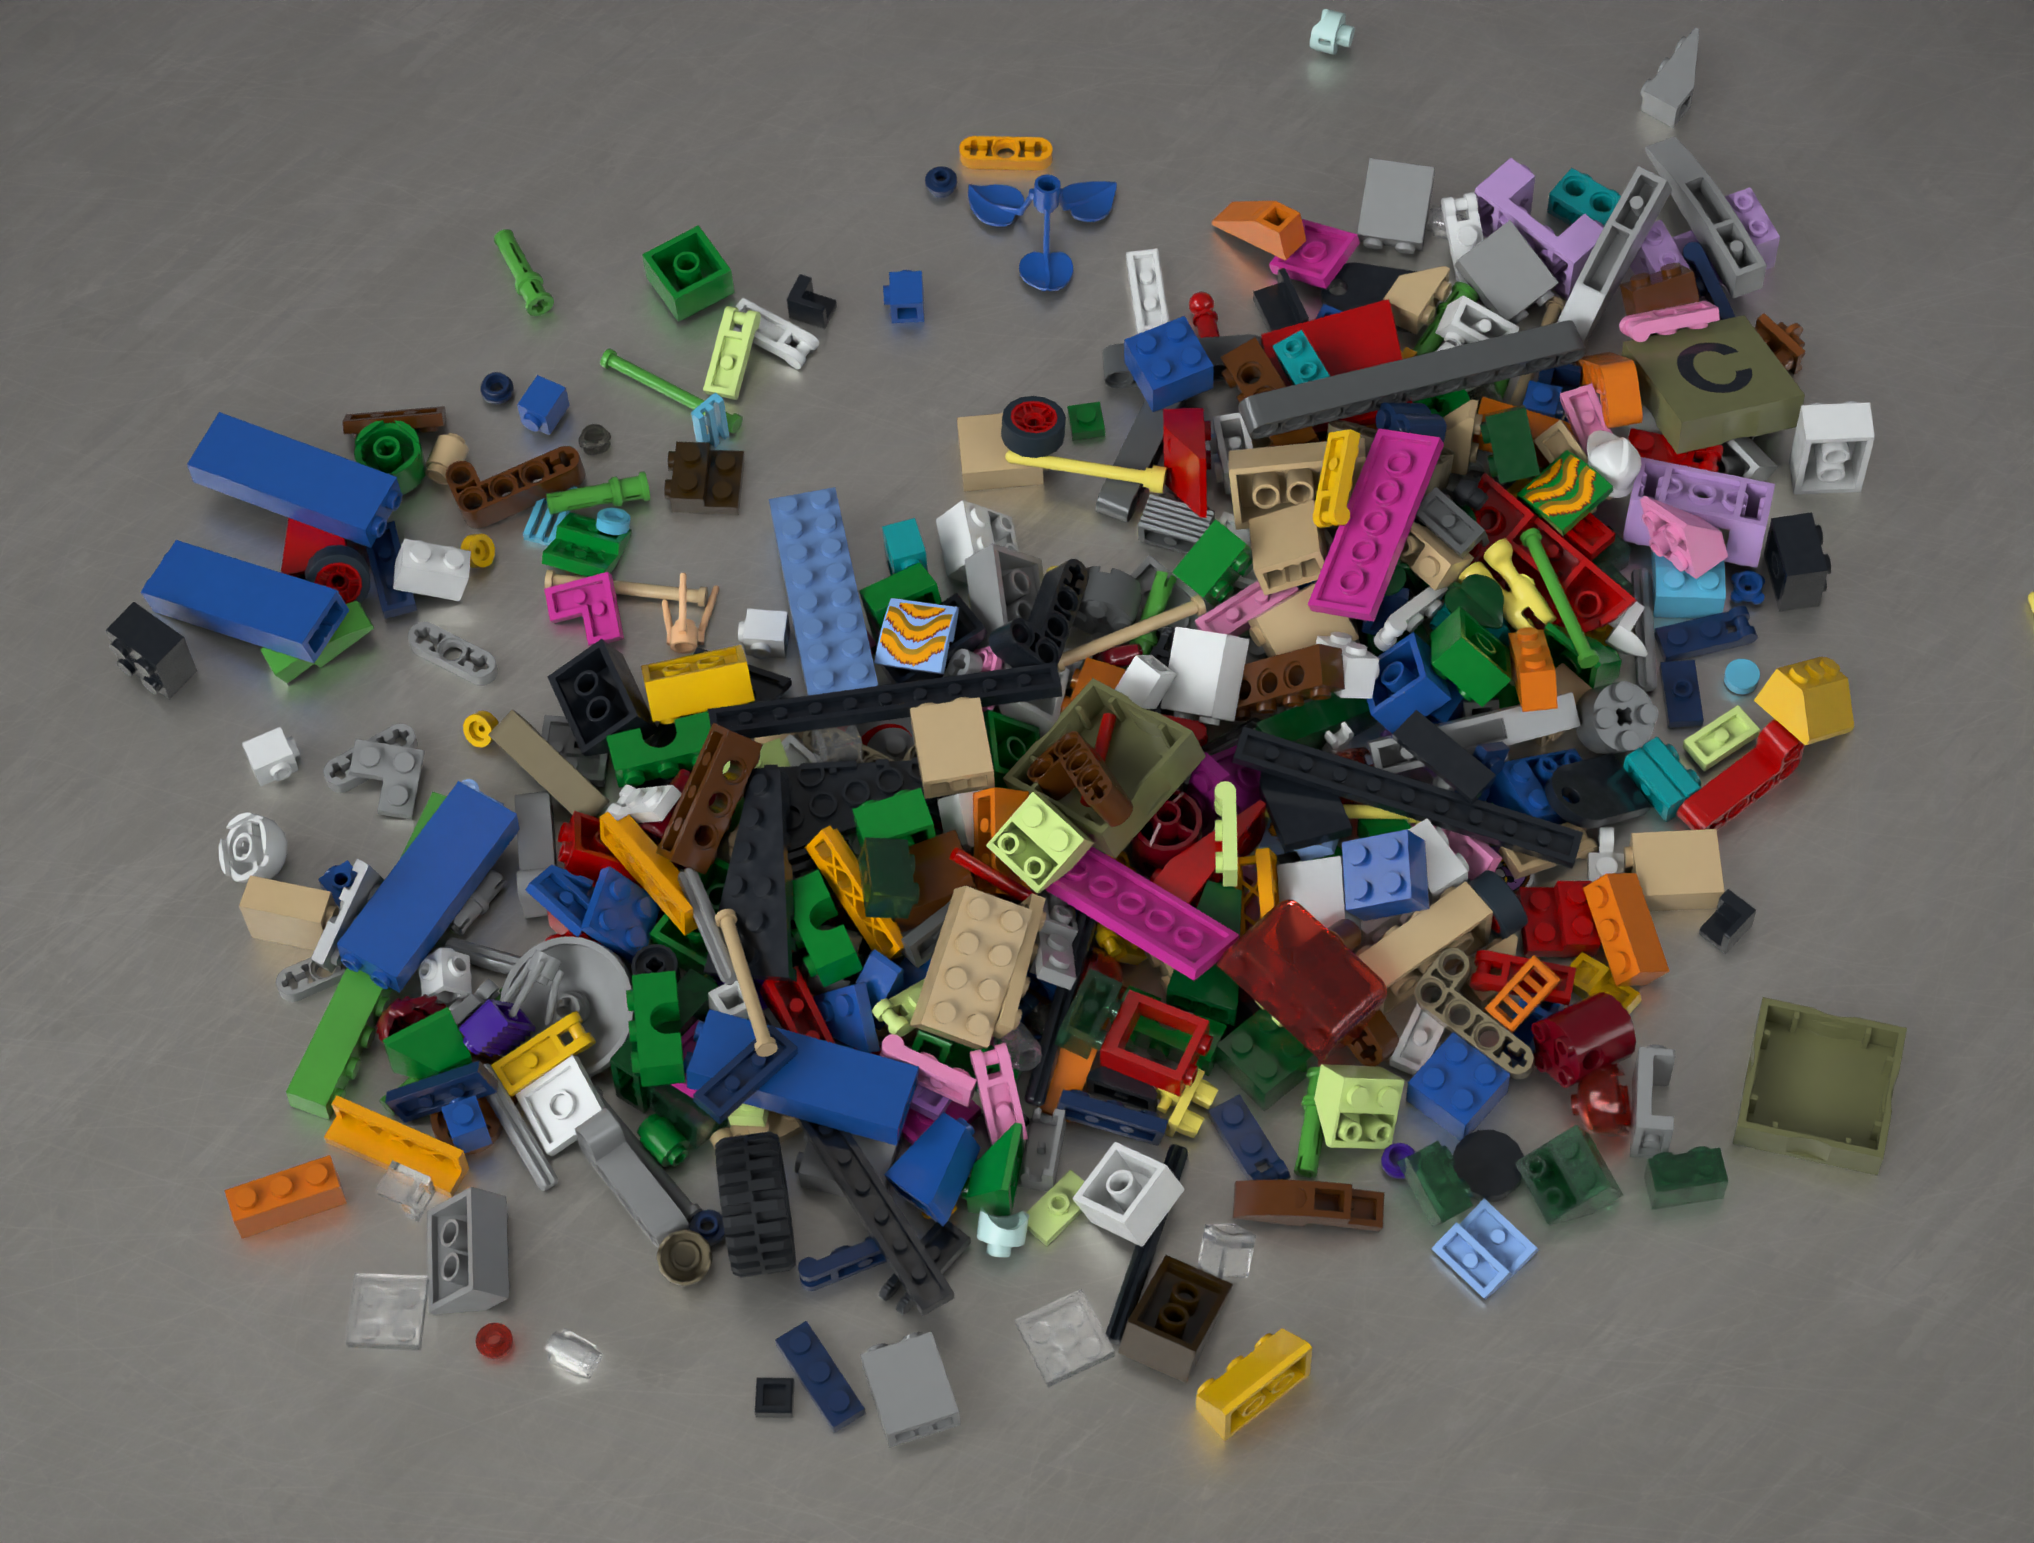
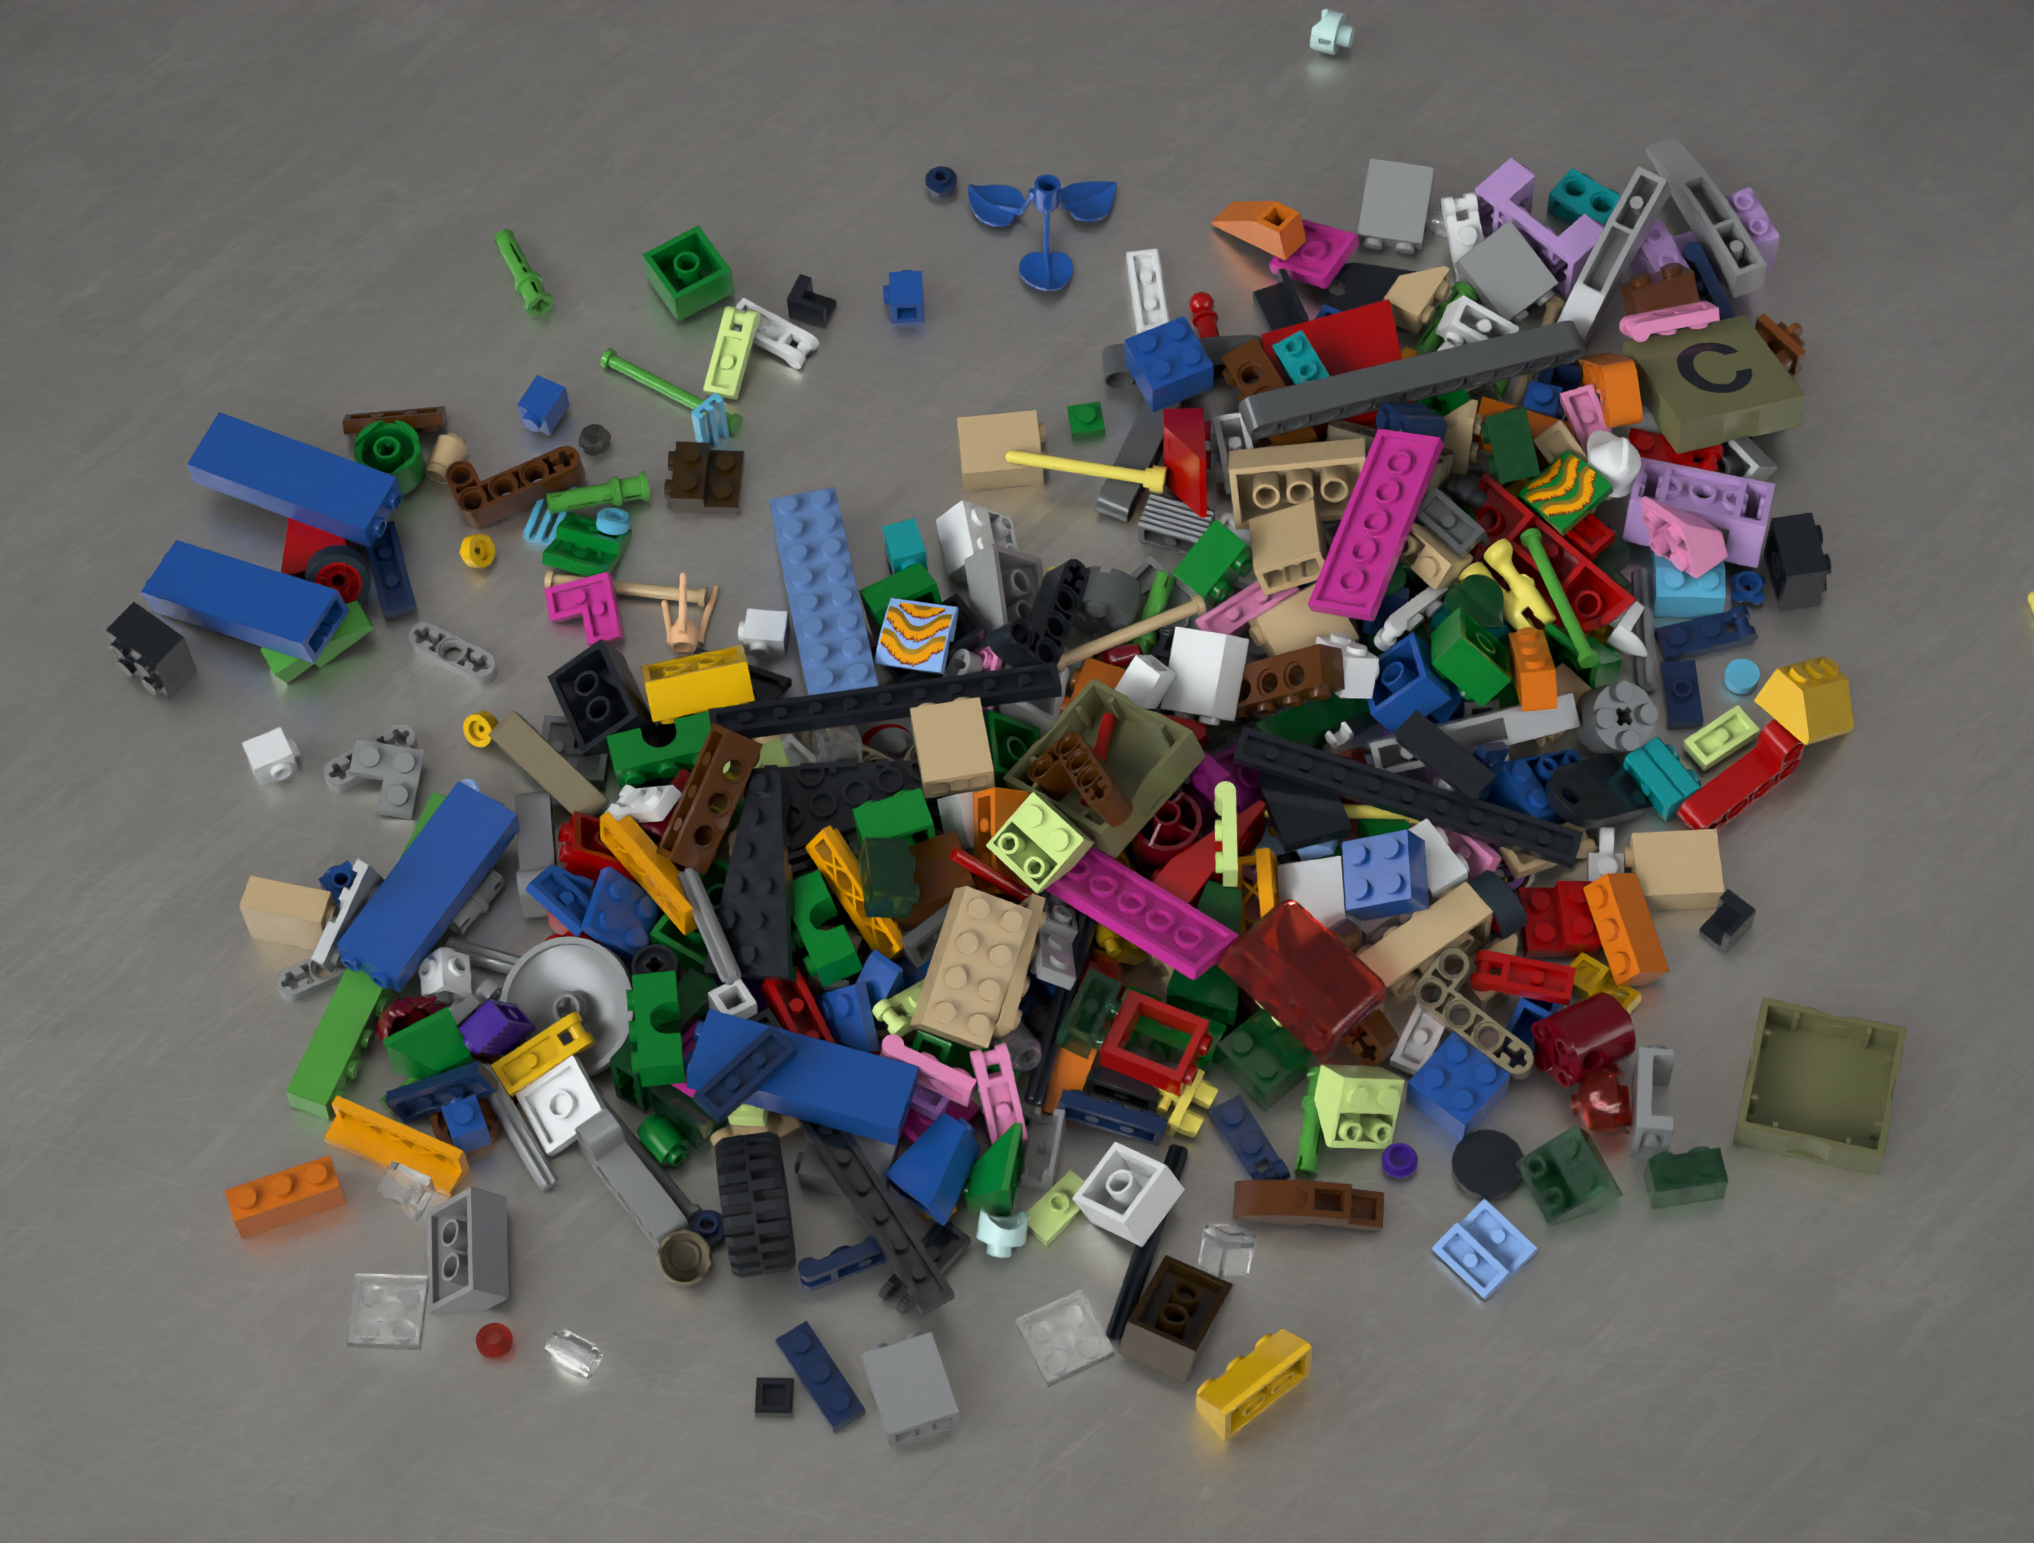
(252, 848): white cylinder -> none
(432, 569): white brick -> none
(496, 381): dark blue plate -> none
(539, 969): light grey plant -> none
(765, 1044): tan bar -> none
(996, 143): light orange beam -> none
(1033, 426): black wheel -> none
(1336, 479): yellow plate -> none
(1436, 1182): clear green brick -> none
(1513, 985): orange slope -> none
(1672, 89): light grey slope -> none
(1831, 448): white brick -> none

